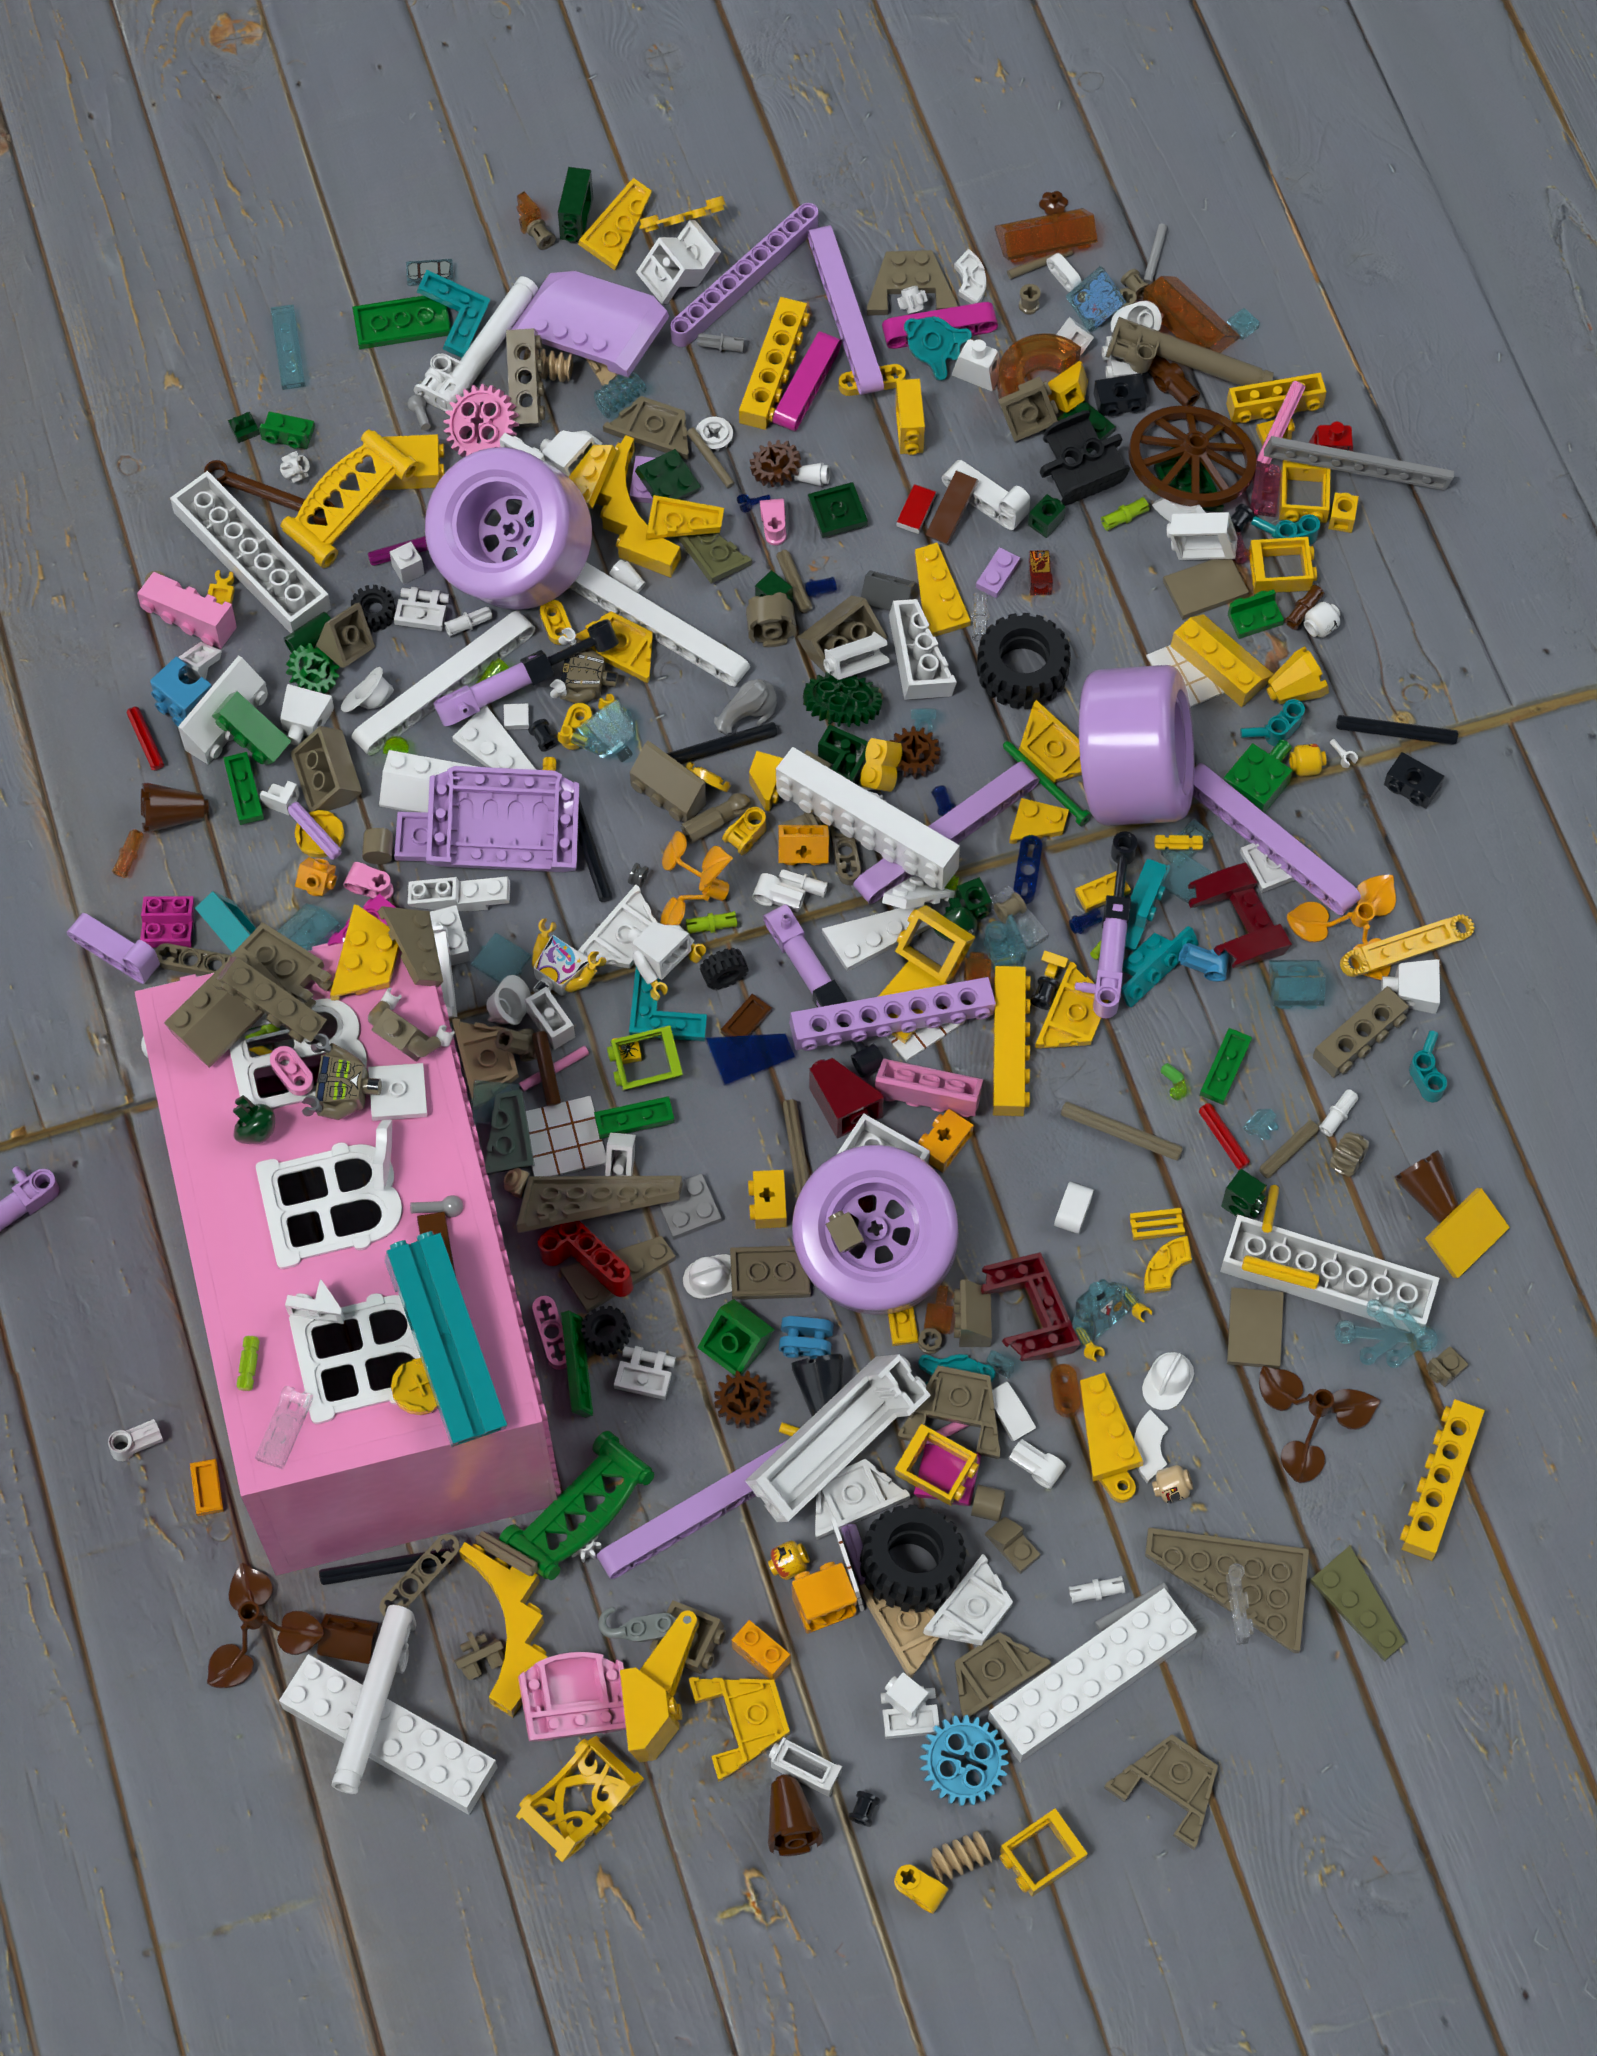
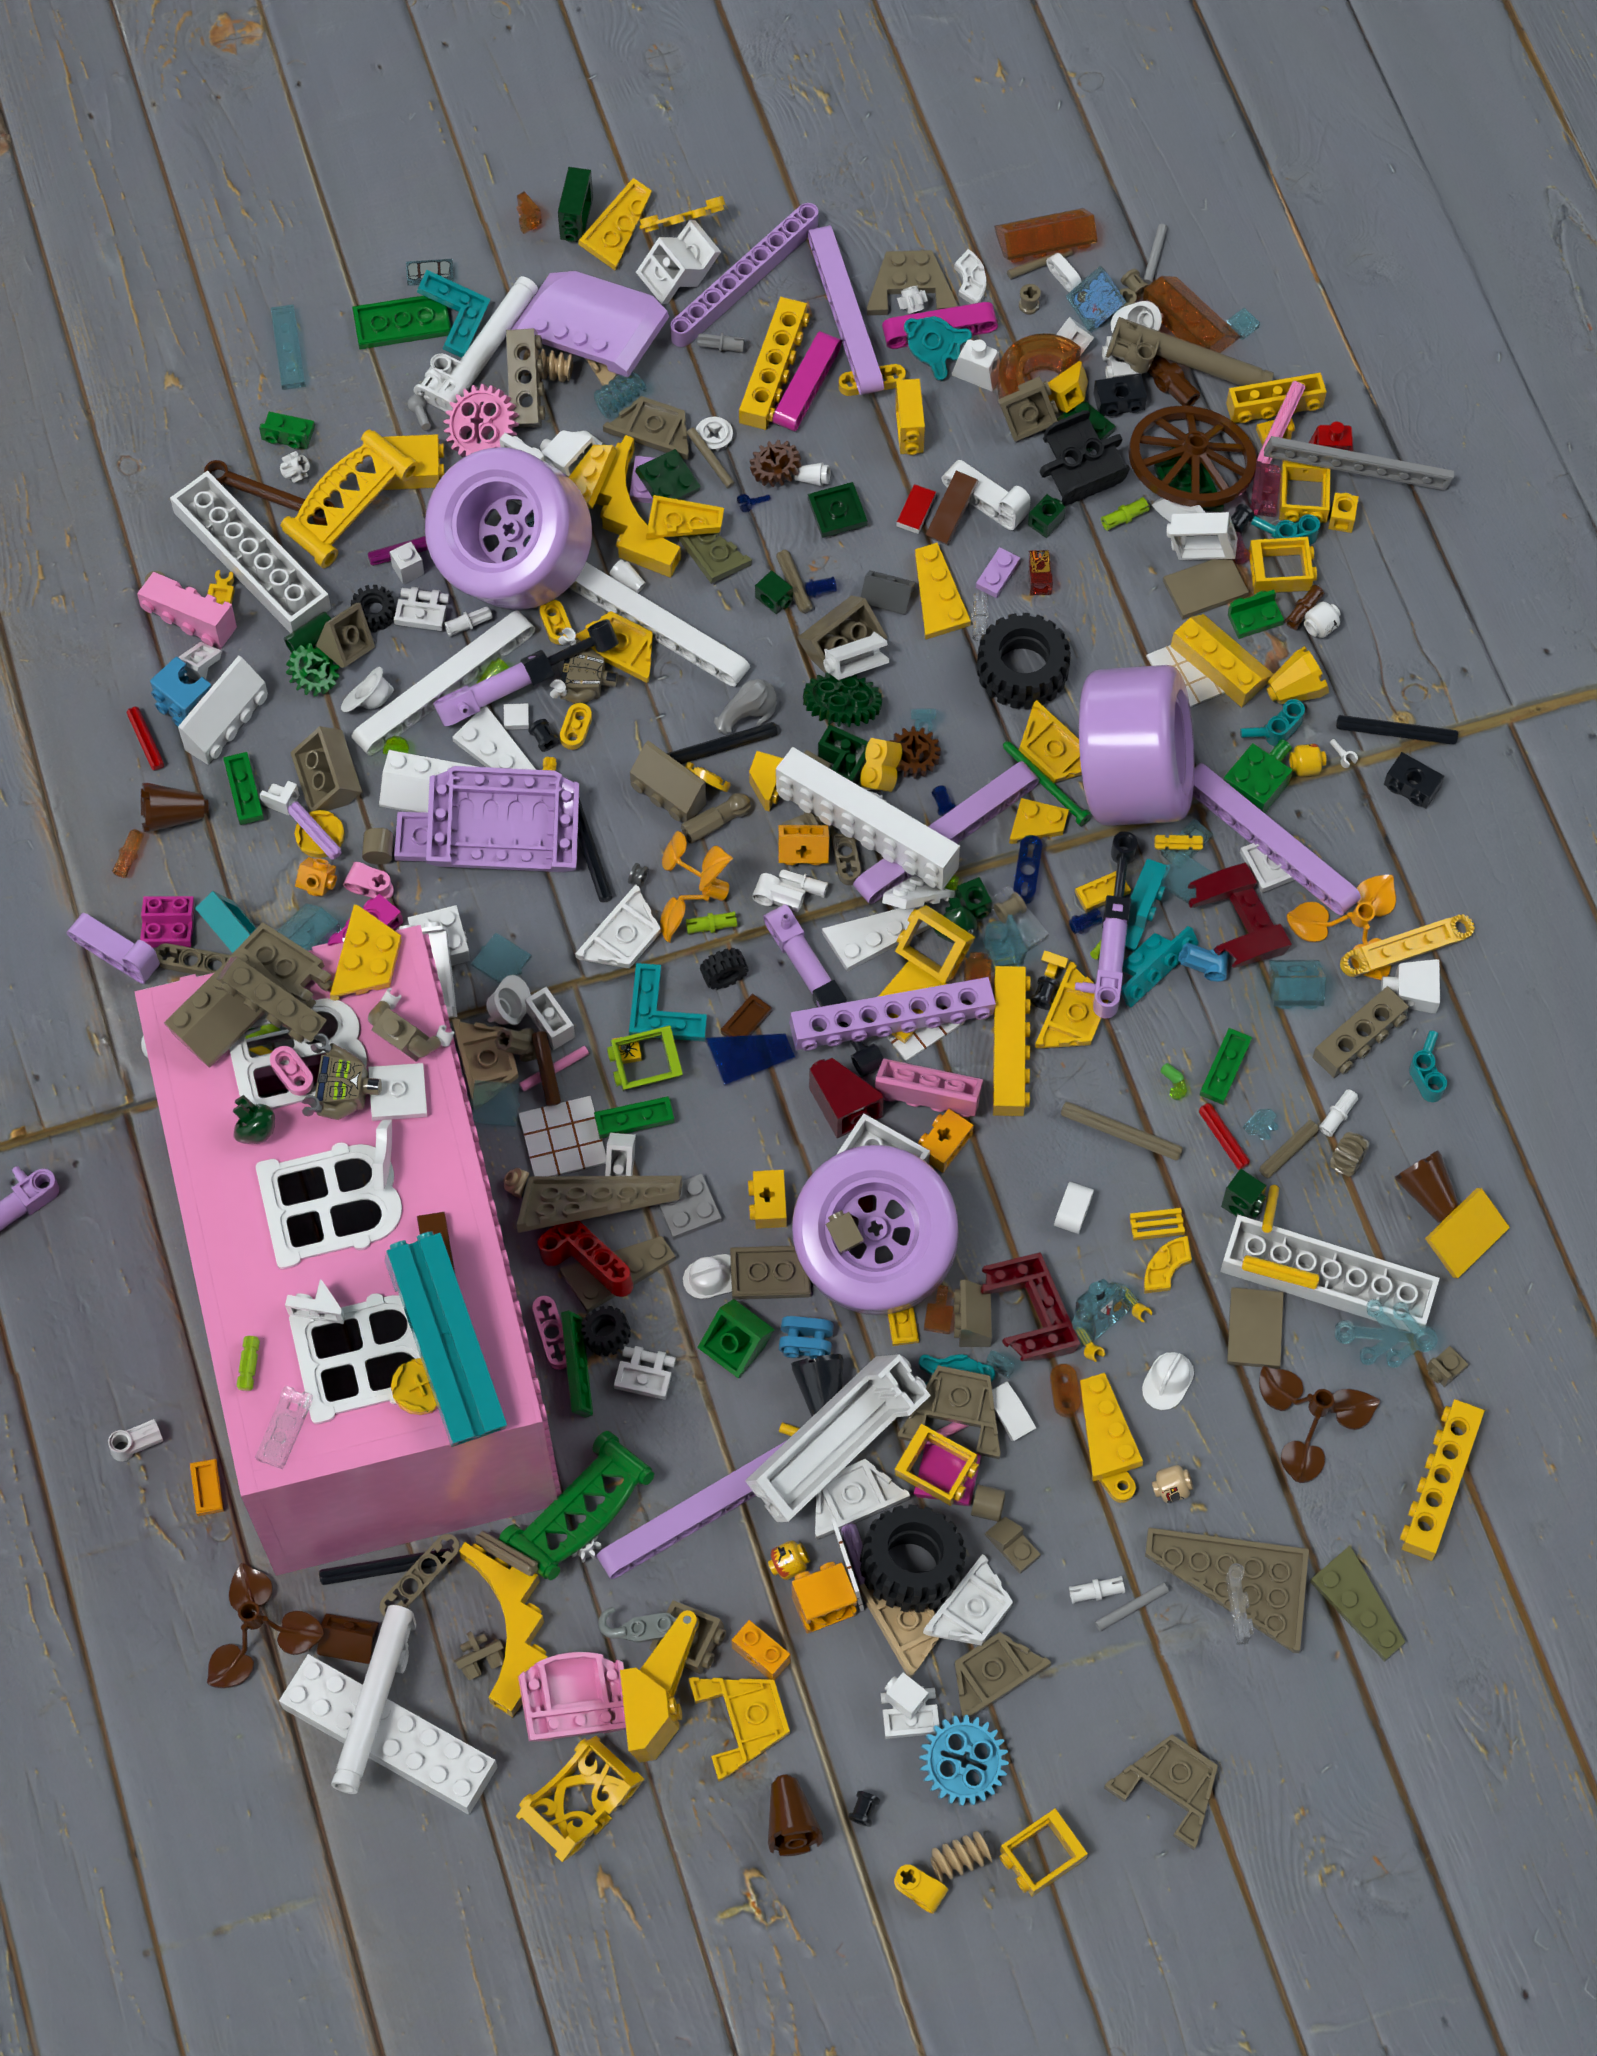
(243, 427): dark green tile -> none
(251, 728): green brick -> none
(304, 712): white torso -> none
(417, 943): dark tan wing -> none
(451, 1205): light grey bar -> none
(467, 895): white slope -> none
(509, 1136): sand green wing -> none
(541, 234): dark tan bush -> none
(560, 965): torso -> none
(604, 731): clear light blue torso -> none
(660, 950): white torso -> none
(743, 833): yellow piece -> none
(752, 1398): reddish brown gear -> none
(770, 619): dark tan brick -> none
(773, 519): bright pink piece -> none
(795, 1143): dark tan axle -> none
(804, 1766): white window -> none
(920, 662): white wedge -> none
(922, 1338): dark tan bush -> none
(1043, 1467): white piece -> none
(1053, 202): reddish brown plant -> none
(1092, 1675): white brick -> none
(1148, 1441): white tile -> none

